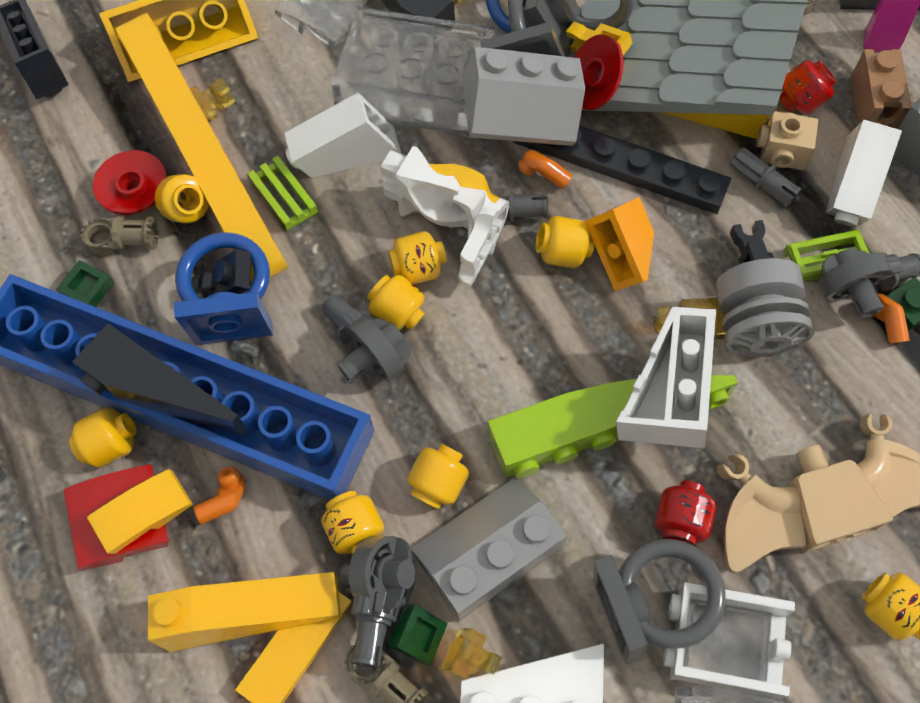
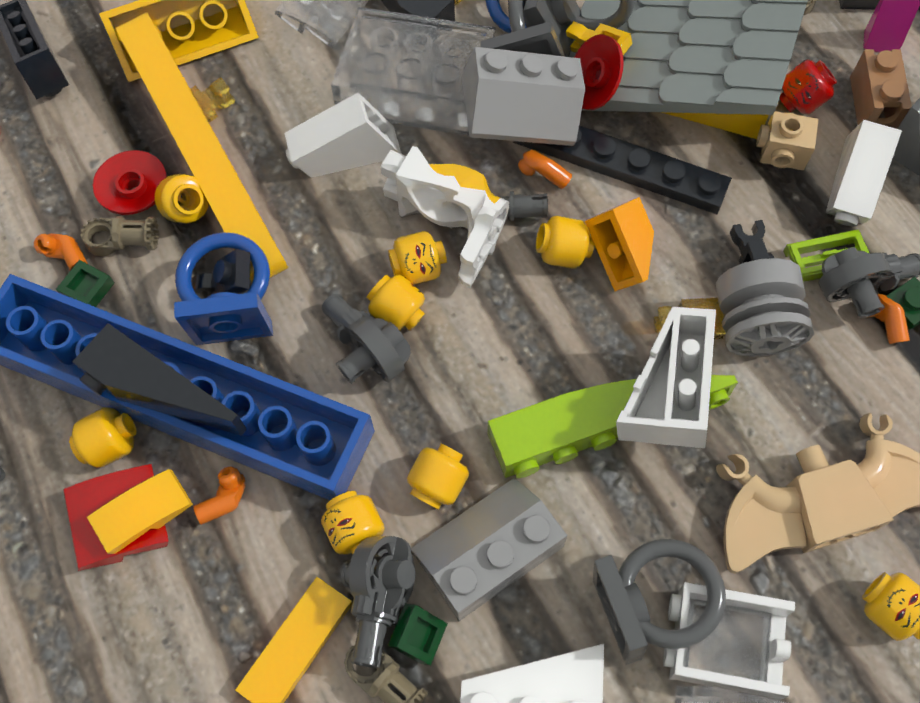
(59, 247): none -> orange arm
(239, 609): yellow slope -> none
(268, 172): lime tile -> none
(468, 655): clear yellow plate -> none
(685, 513): red head -> none
(765, 177): dark grey axle -> none

